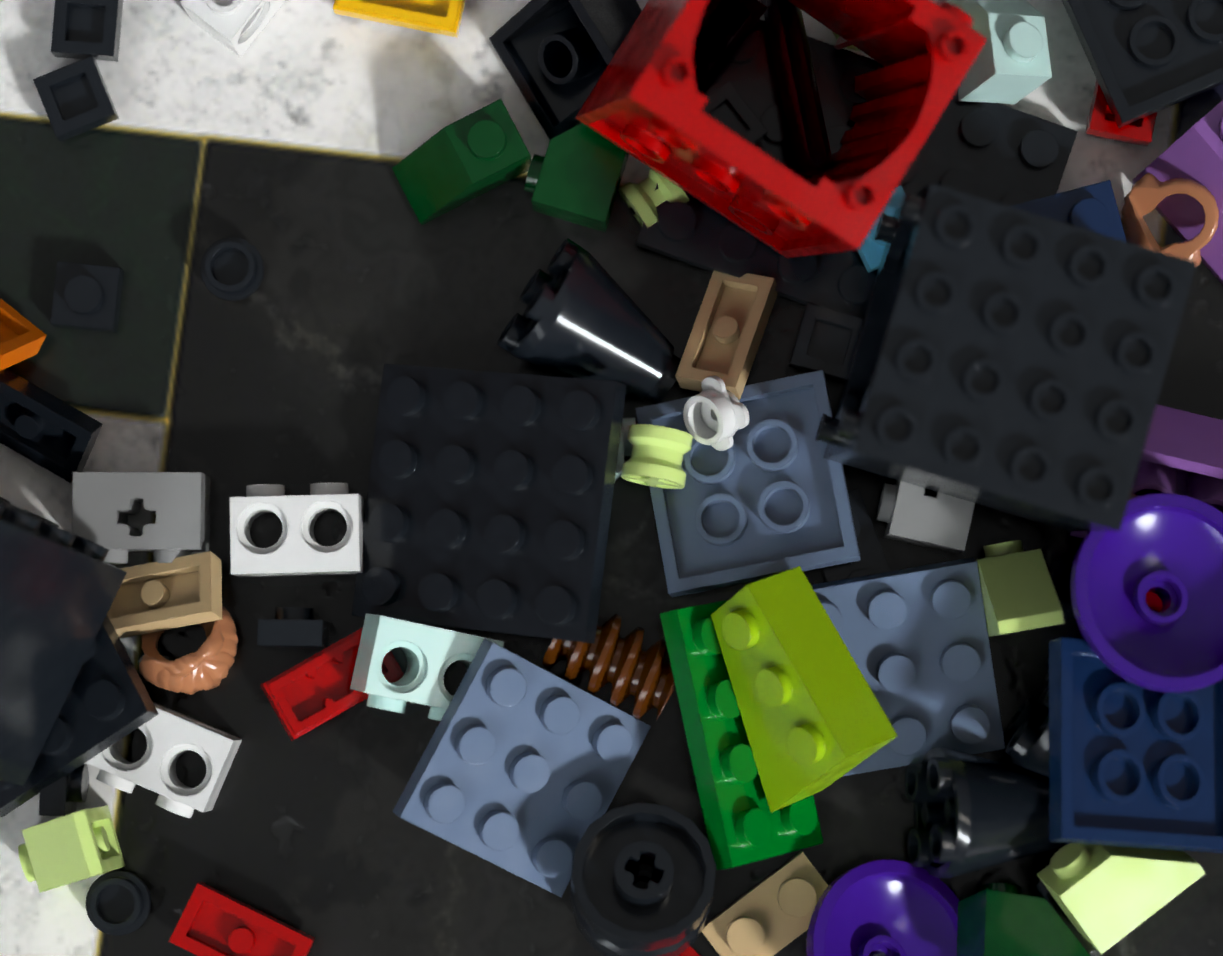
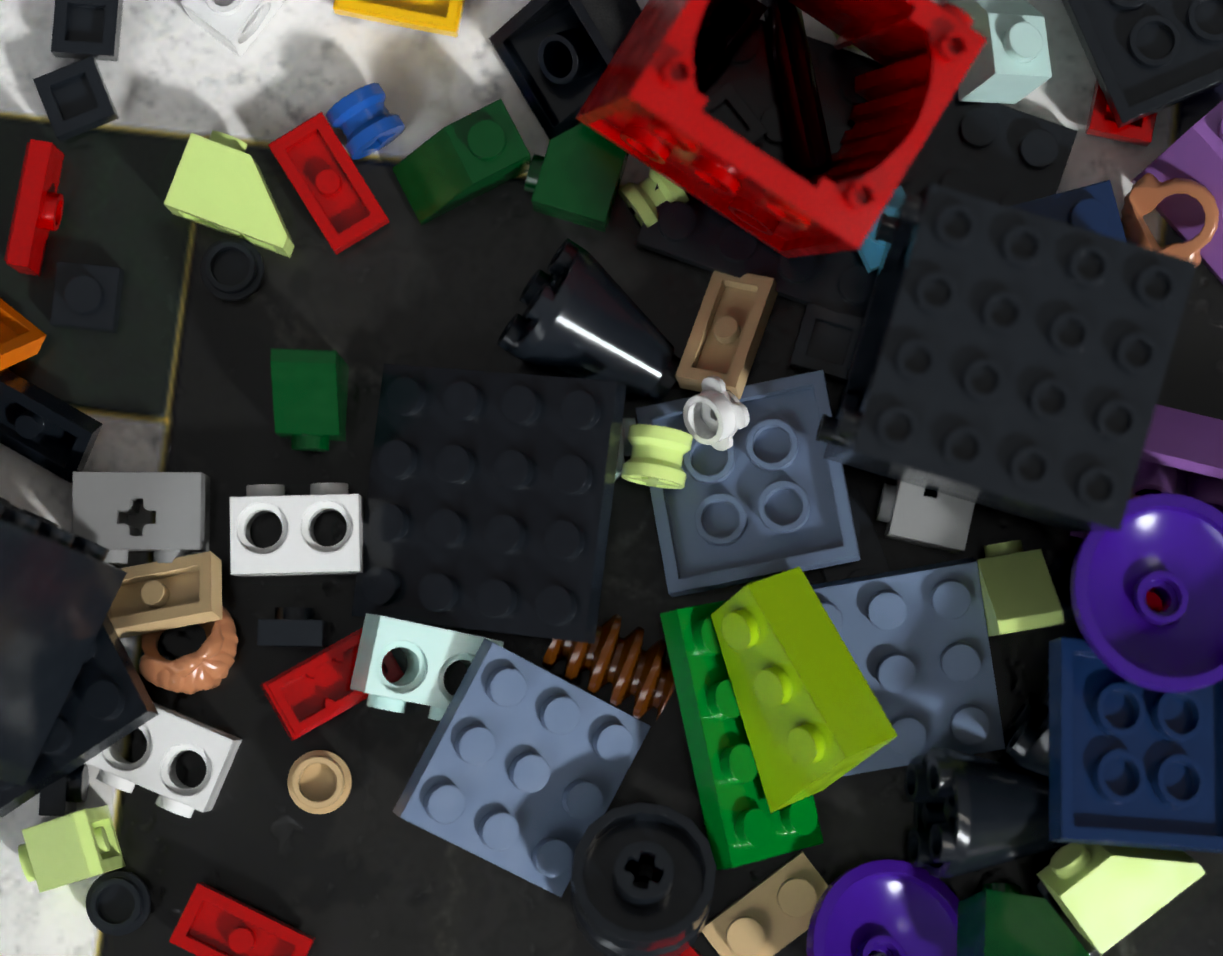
(36, 207): none -> red plate
(227, 193): none -> yellowish green slope
(309, 397): none -> dark green slope
(319, 782): none -> tan plate
(328, 183): none -> red plate
(365, 121): none -> blue wheel

